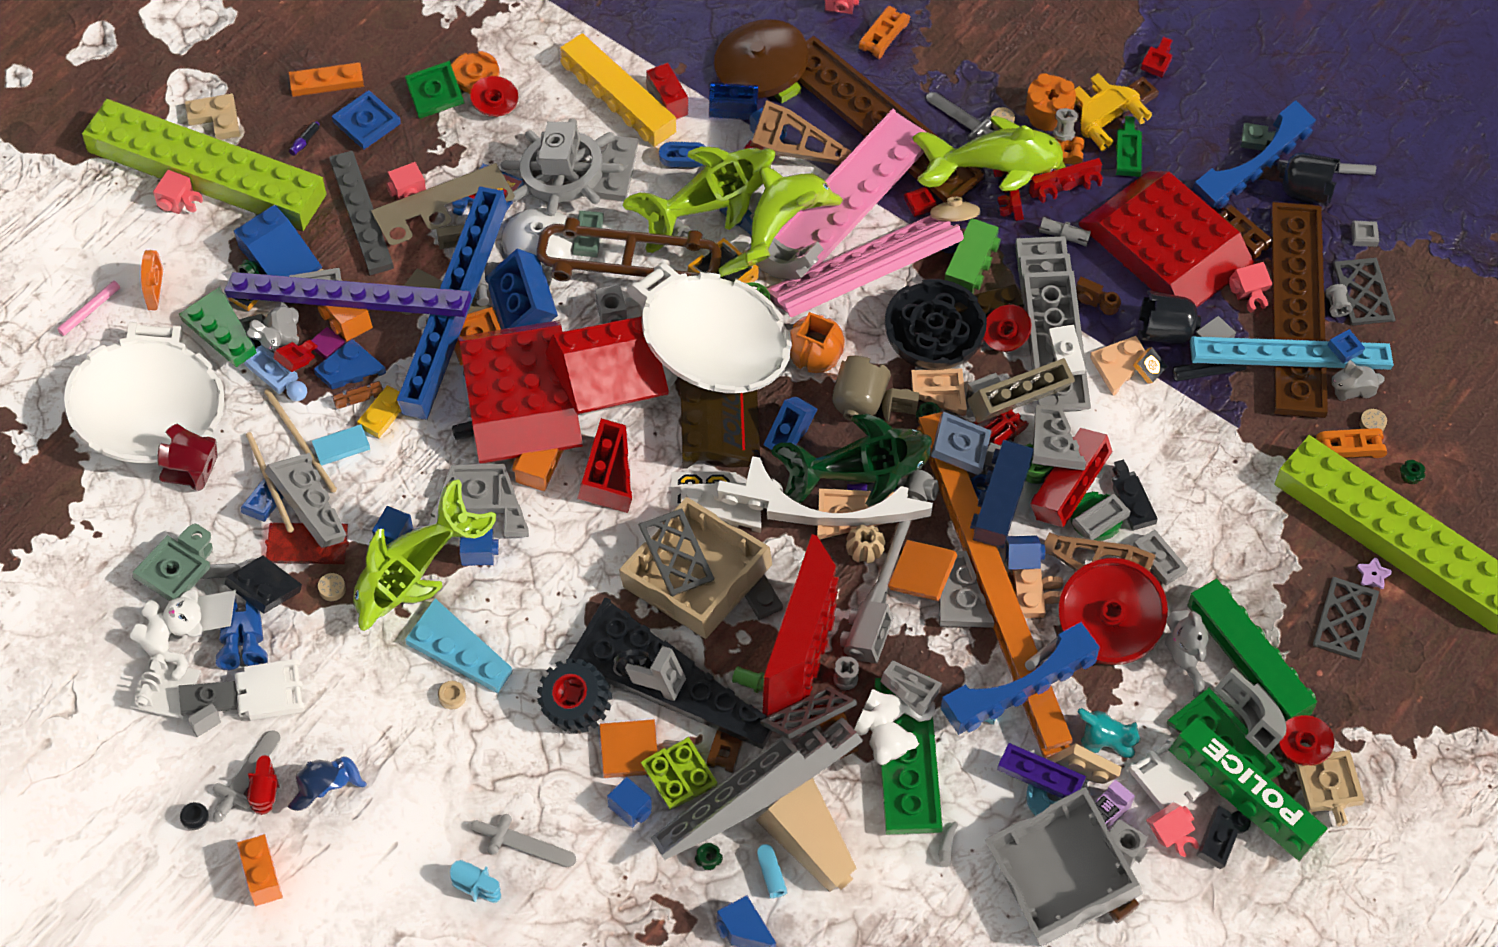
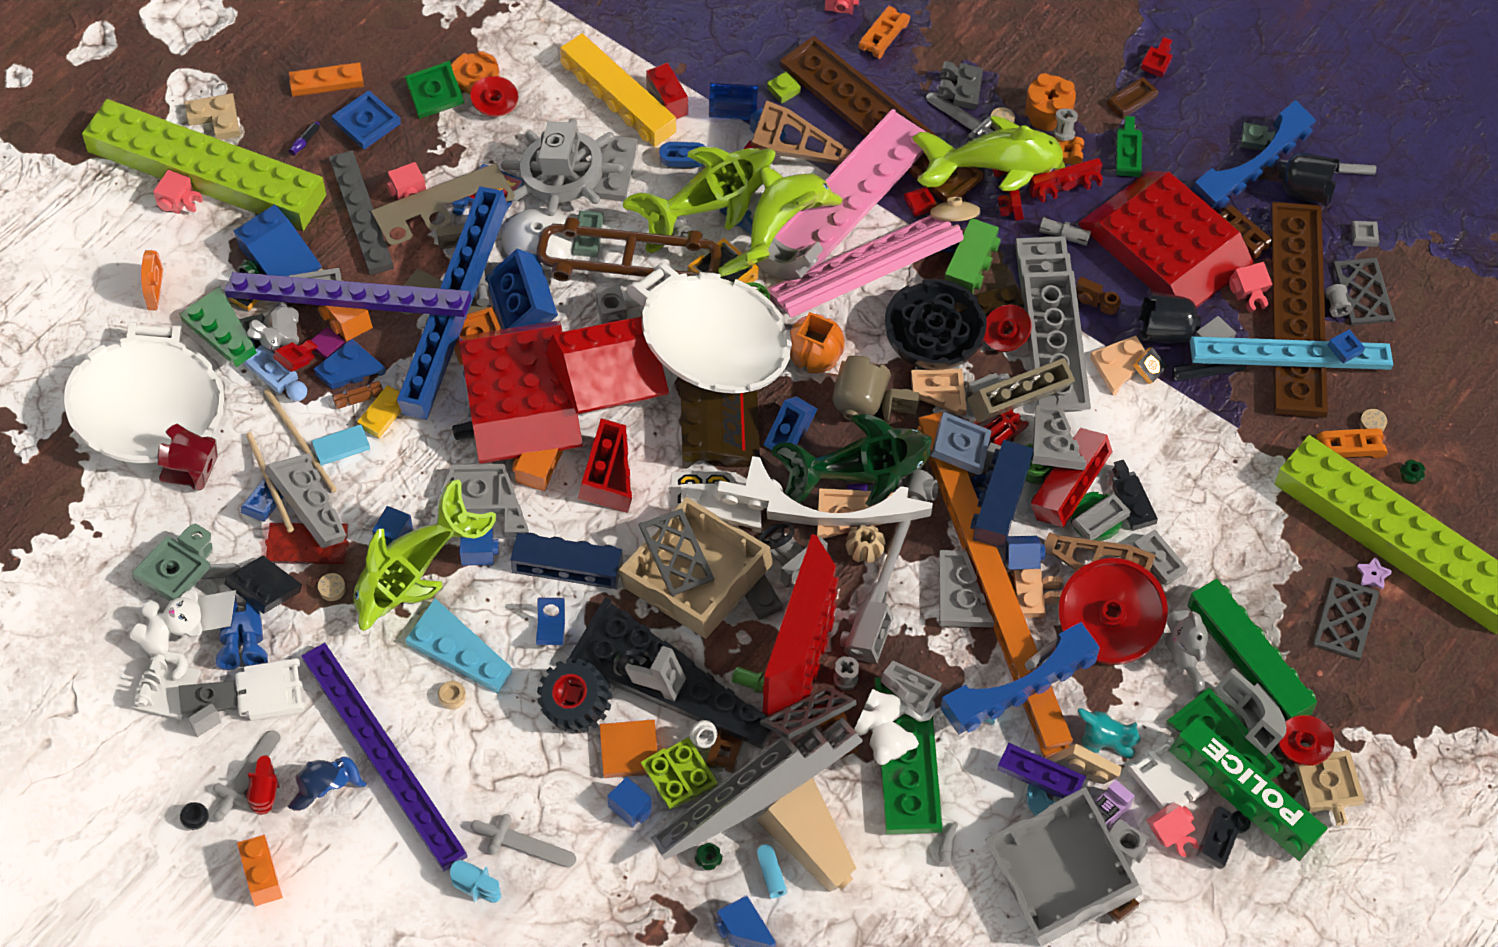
(88, 308): bright pink bar -> none
(384, 757): none -> dark purple plate
(550, 628): none -> blue bracket
(566, 560): none -> dark blue brick
(707, 738): none -> white plate
(763, 55): reddish brown dish -> none
(785, 550): none -> light grey piece
(922, 570): orange tile -> none
(927, 408): dark green plate -> none
(967, 87): none -> dark grey plate
(1066, 345): white plate -> none
(1105, 107): yellow connector -> none
(1356, 382): light grey animal -> none

